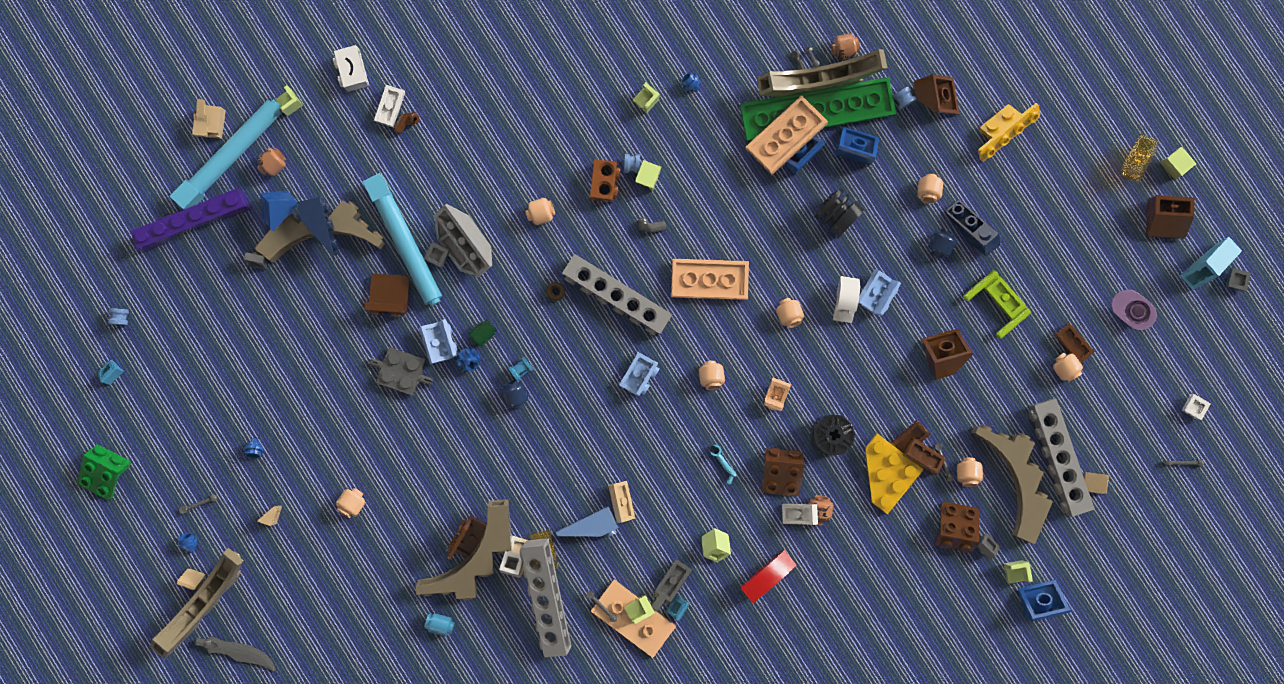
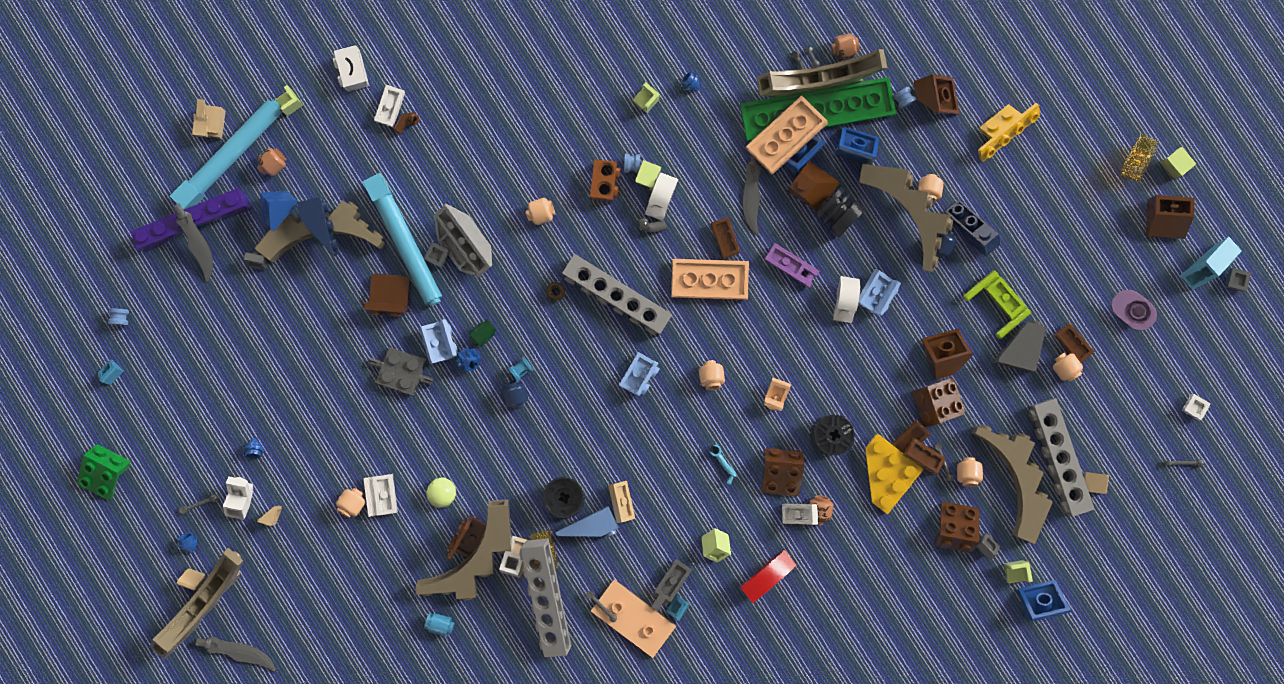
(196, 241): none -> dark grey sword
(238, 497): none -> white brick
(380, 495): none -> white plate
(441, 493): none -> yellowish green hair
(553, 493): none -> black wheel
(639, 609): yellowish green panel -> none
(661, 196): none -> white brick
(725, 237): none -> reddish brown plate
(752, 194): none -> dark grey sword
(790, 313): light nougat head -> none
(791, 265): none -> medium lavender plate
(813, 186): none -> reddish brown slope
(930, 224): none -> dark tan arch
(938, 402): none -> reddish brown bracket
(1023, 348): none -> dark grey slope

